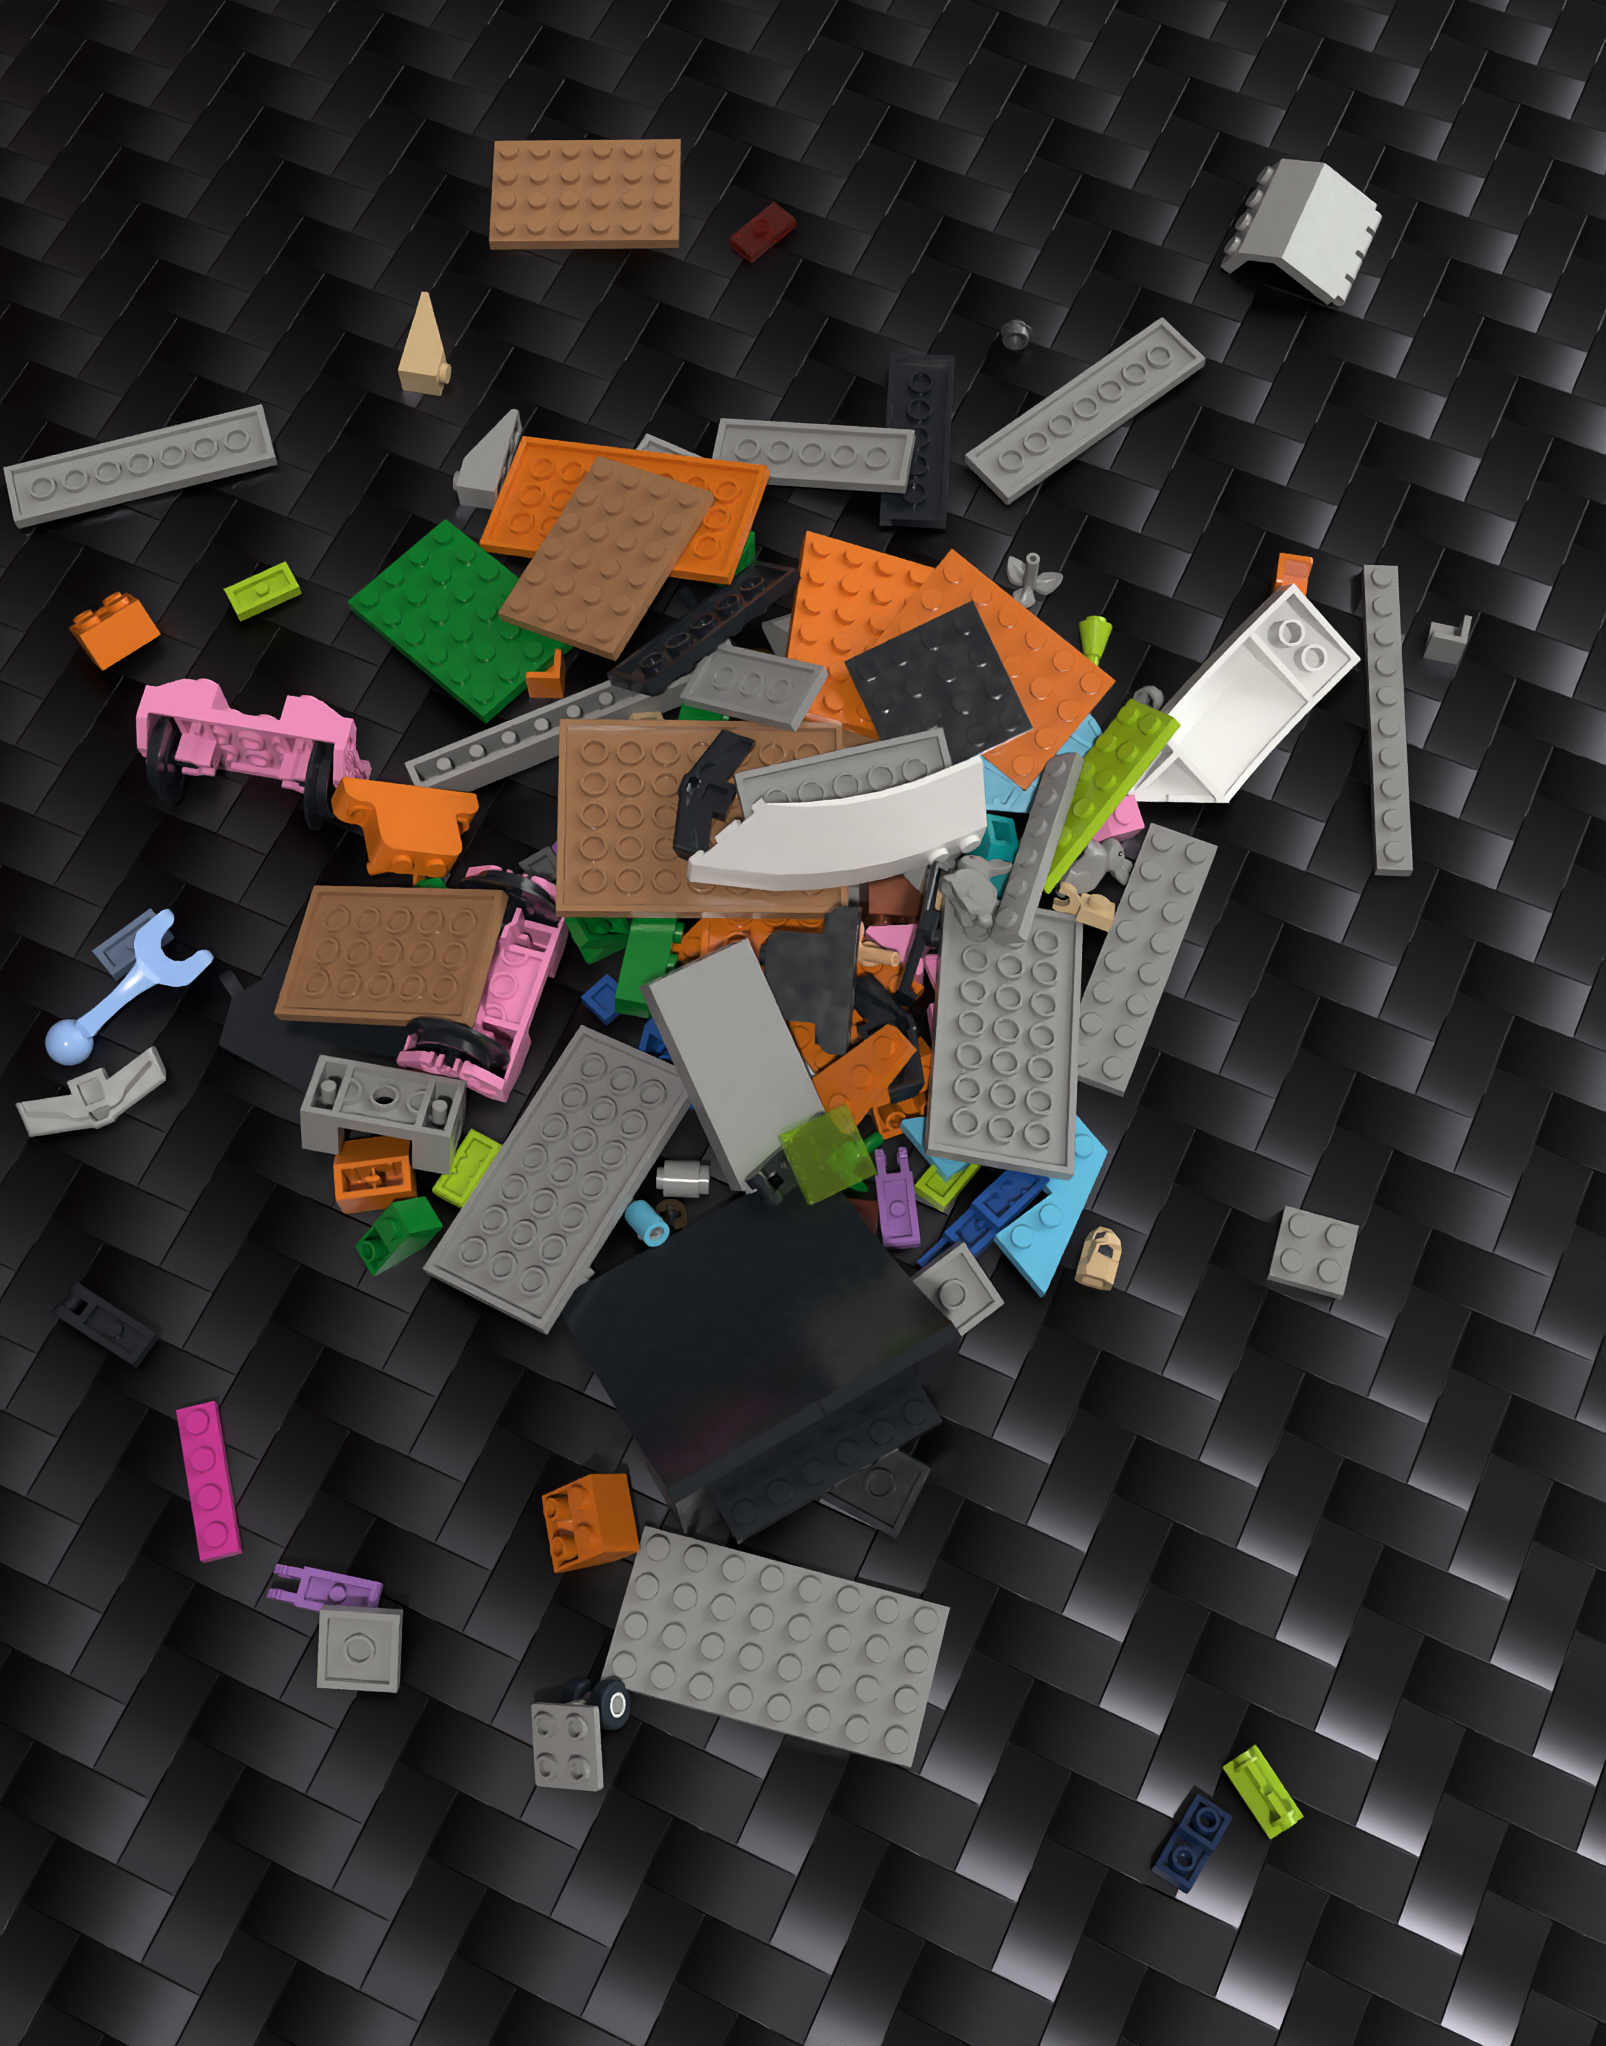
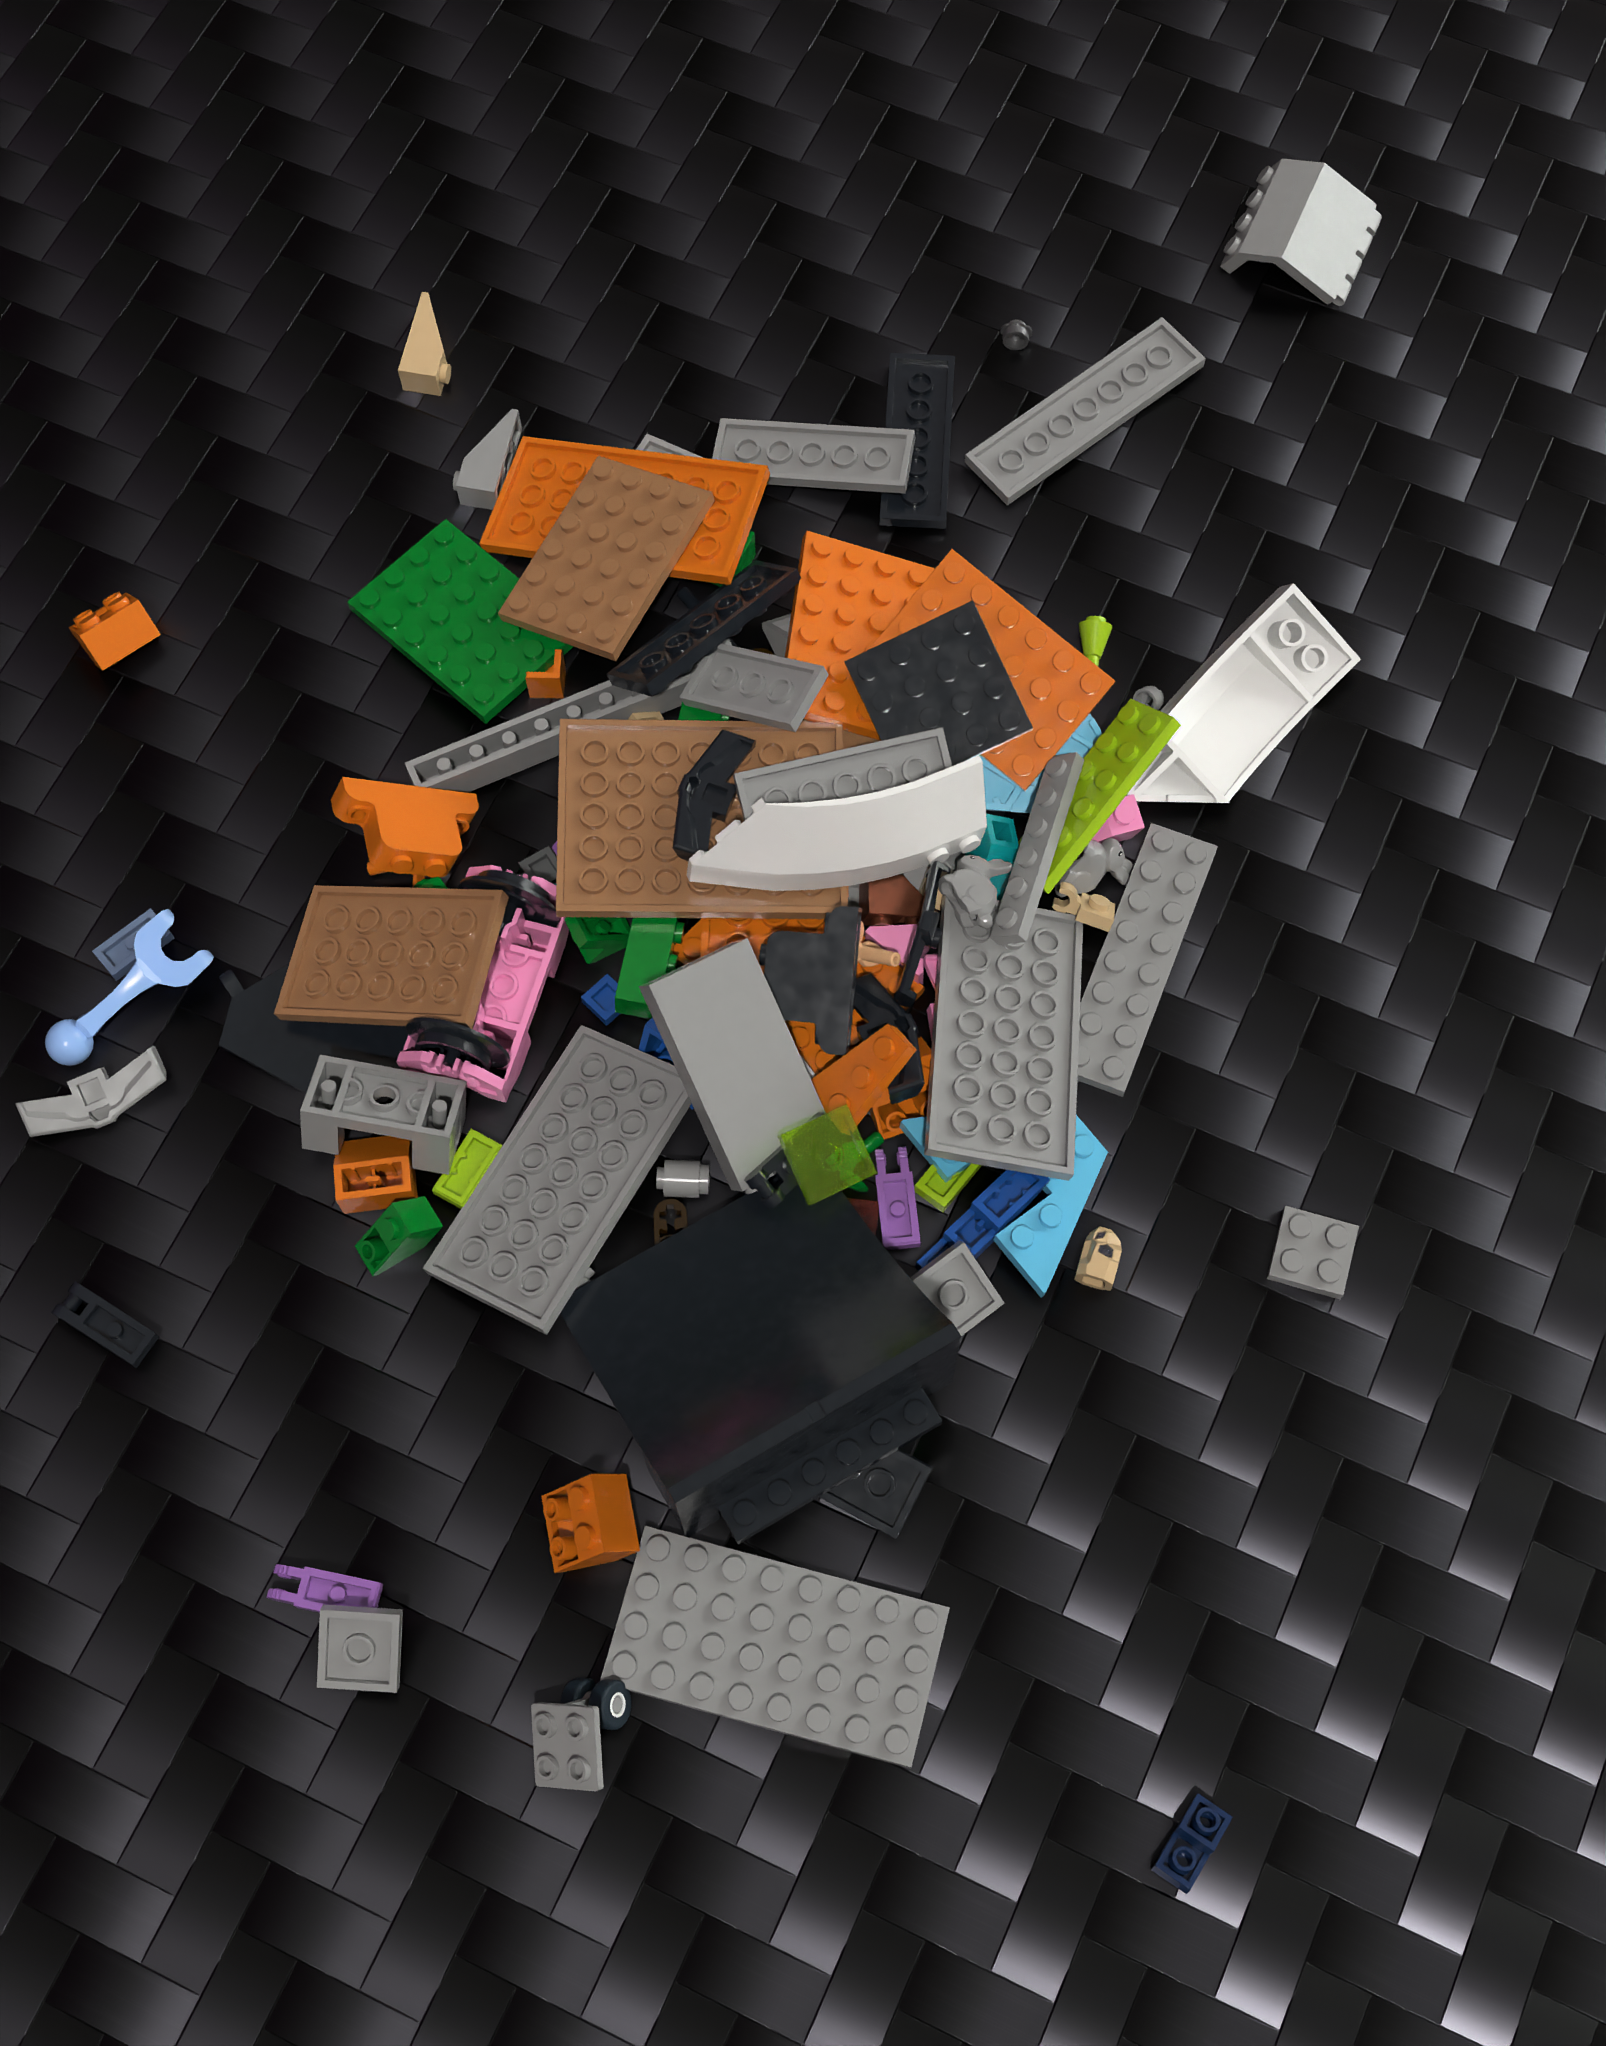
(139, 466): light grey plate -> none
(201, 734): bright pink piece -> none
(209, 1482): dark pink plate -> none
(263, 591): lime plate -> none
(586, 194): medium nougat plate -> none
(646, 1223): medium azure piece -> none
(762, 232): clear red plate -> none
(1026, 576): light grey plant -> none
(1262, 1792): lime hinge -> none
(1291, 570): orange panel -> none
(1386, 721): light grey plate -> none
(1447, 642): light grey panel -> none

